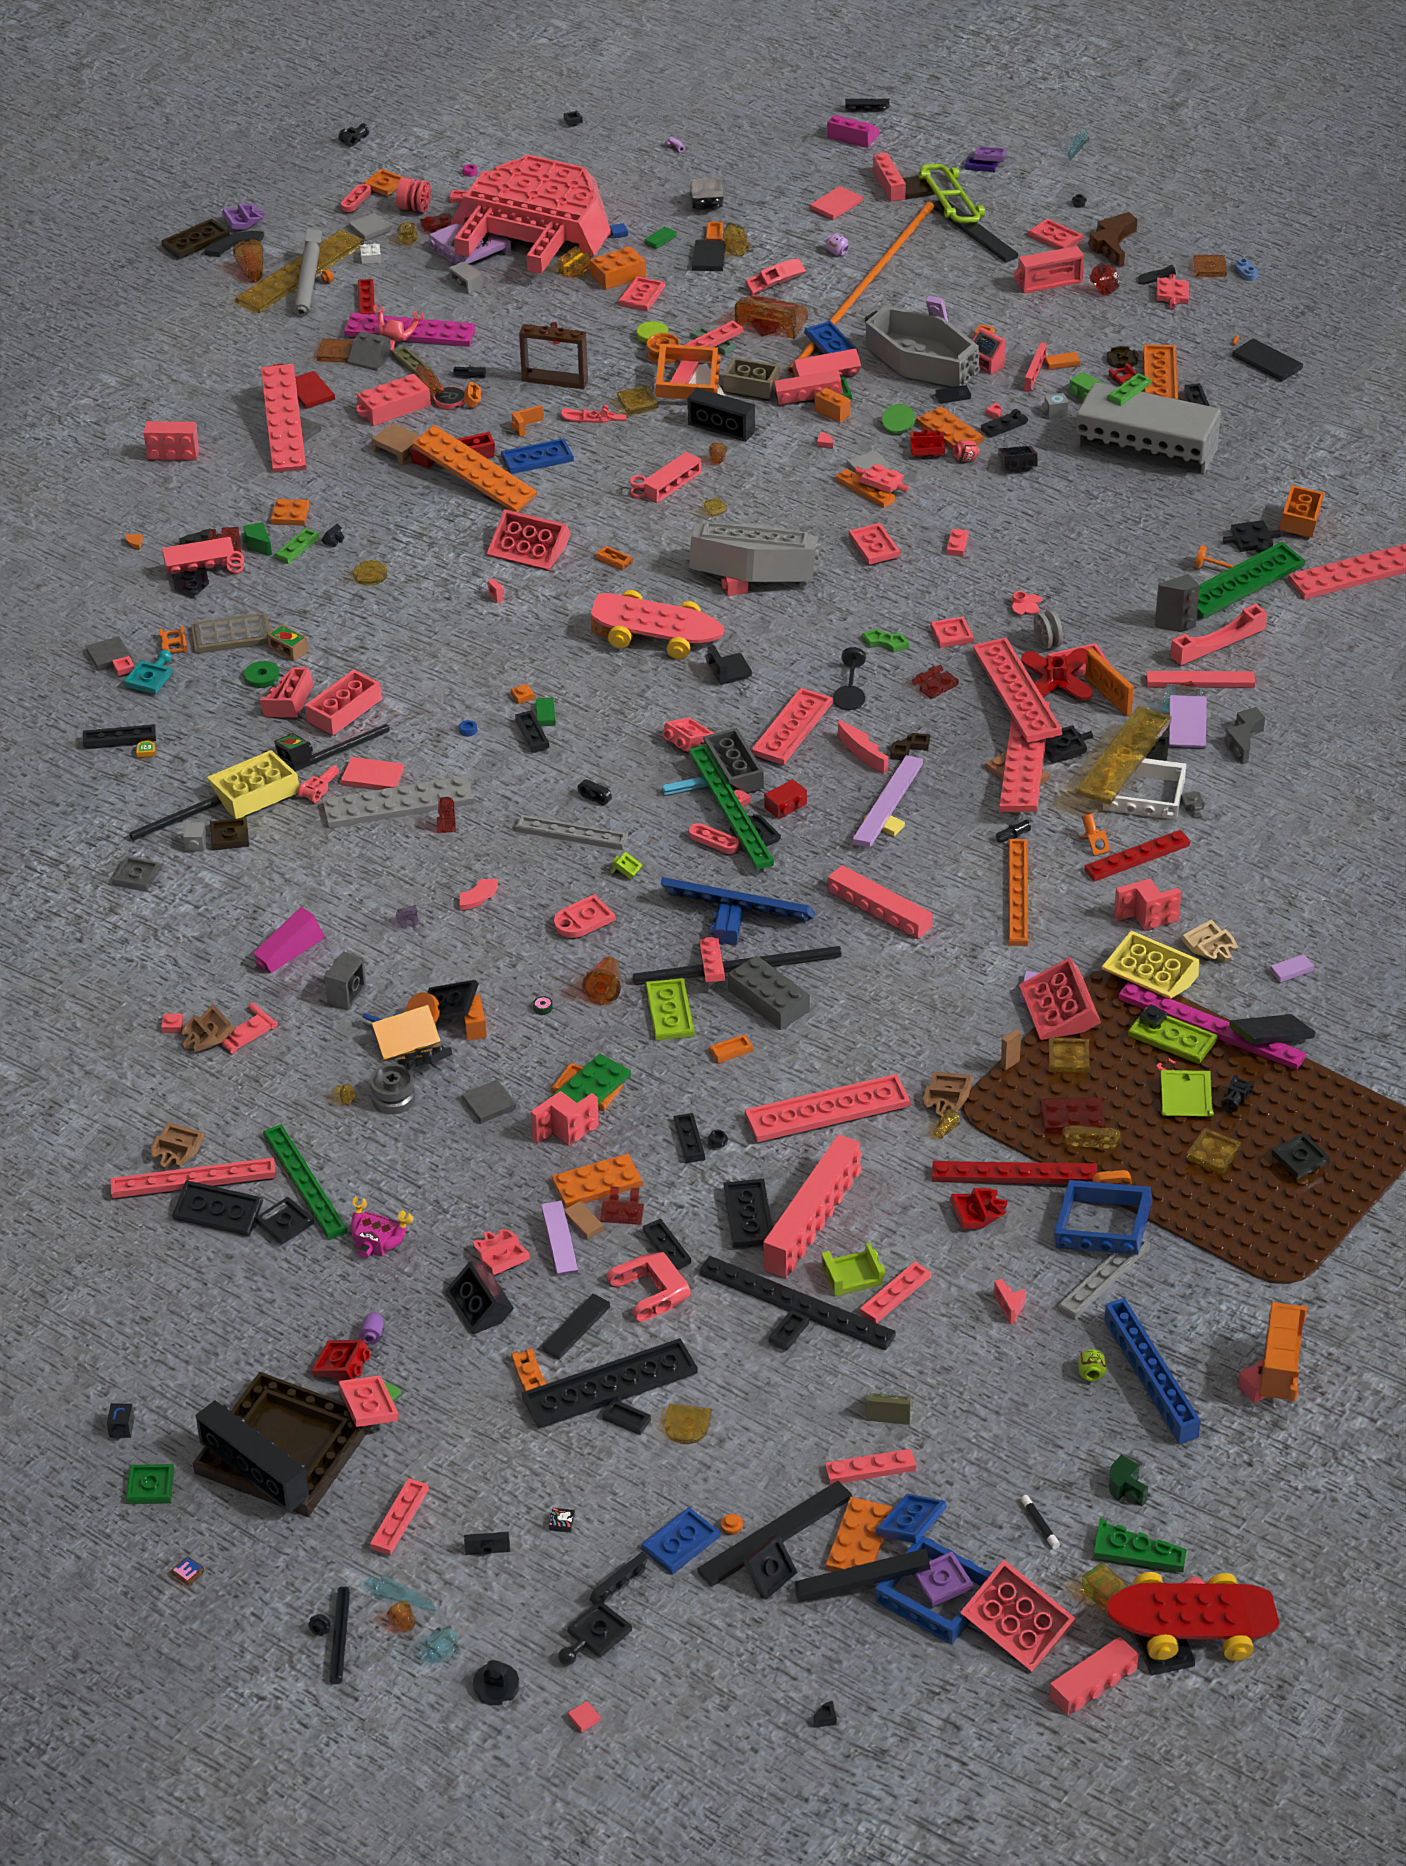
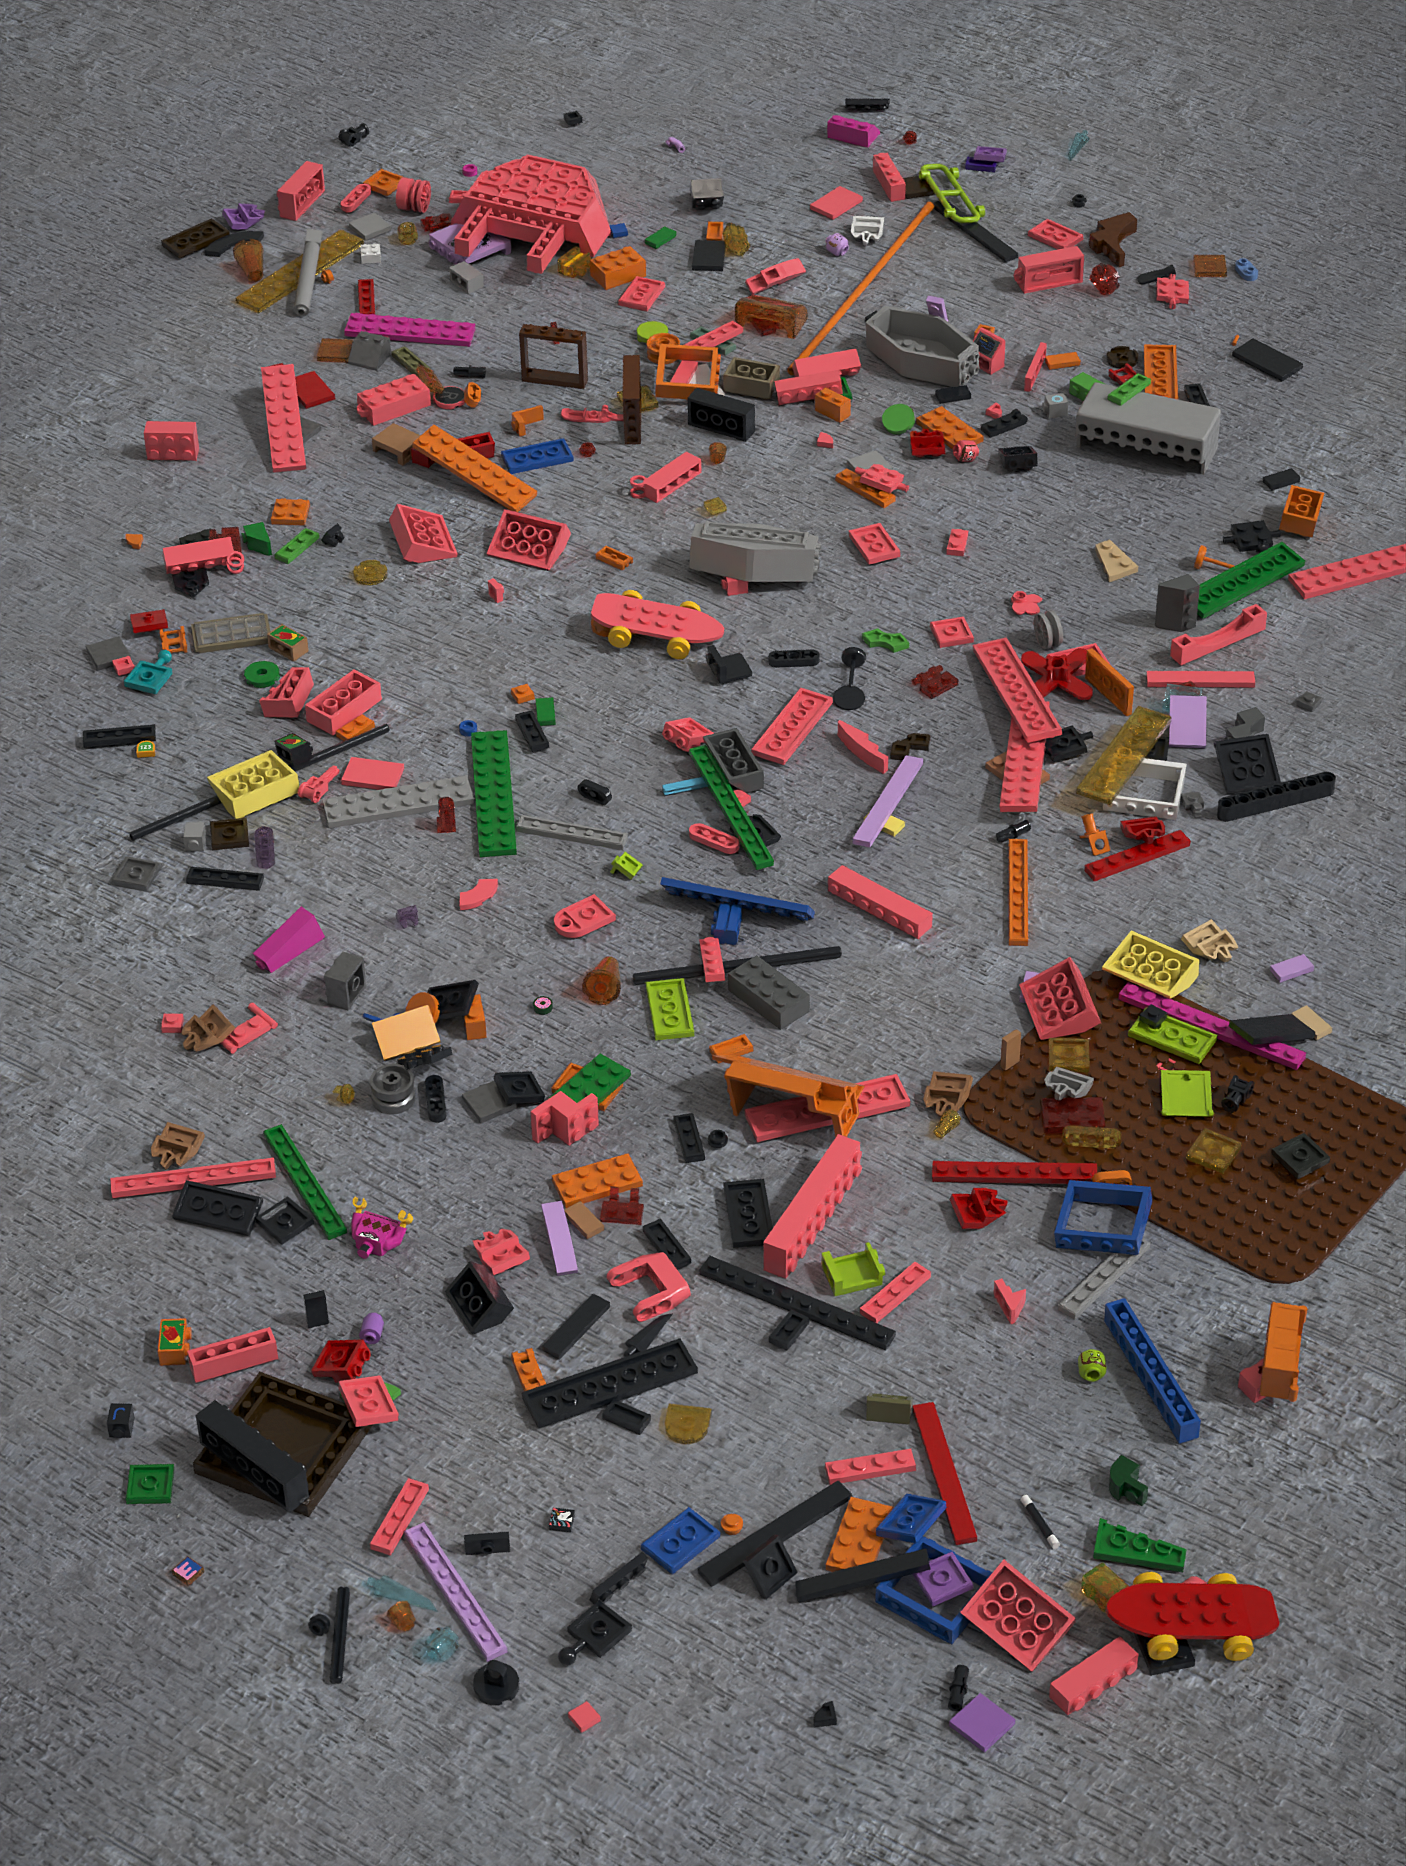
(149, 621): none -> red plate
(173, 1341): none -> brick
(225, 878): none -> black tile
(232, 1354): none -> coral brick
(264, 847): none -> clear purple plate
(301, 190): none -> coral brick
(316, 1309): none -> black tile
(355, 727): none -> orange plate
(394, 329): coral piece -> none
(421, 535): none -> coral slope
(439, 1092): none -> black beam
(455, 1592): none -> lavender tile
(493, 794): none -> green plate
(519, 1087): none -> black plate
(587, 449): none -> clear red plate
(632, 399): none -> reddish brown window
(645, 1337): none -> black bar
(785, 799): red brick -> none
(805, 658): none -> black beam
(823, 1093): none -> orange panel
(828, 338): blue tile -> none
(867, 228): none -> white plate
(910, 137): none -> clear red plate
(944, 1473): none -> red tile
(958, 1688): none -> black pin
(982, 1722): none -> medium lavender tile
(1068, 1083): none -> light grey plate
(1115, 561): none -> tan wing
(1143, 828): none -> red plate
(1147, 904): coral bracket -> none
(1247, 763): none -> black plate
(1276, 796): none -> black beam
(1281, 479): none -> black tile
(1309, 701): none -> flat silver plate
(1313, 1021): none -> tan tile

